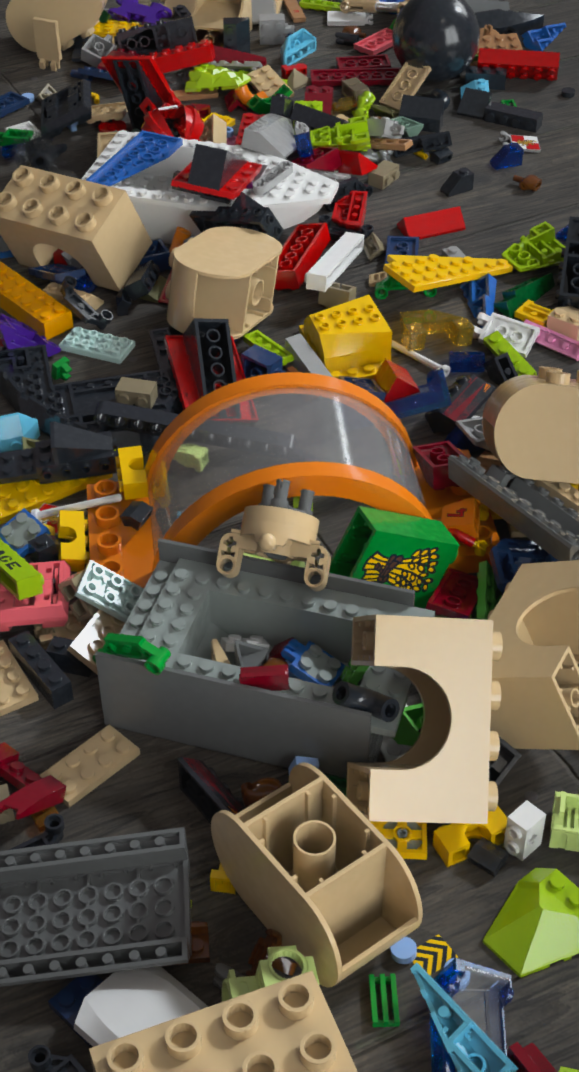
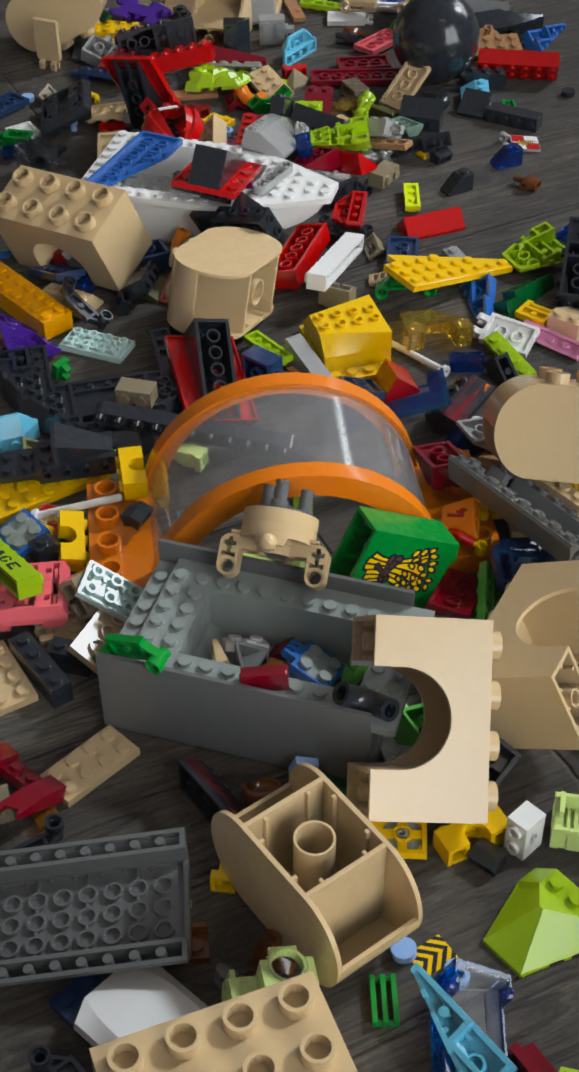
(411, 197): none -> neon yellow plate

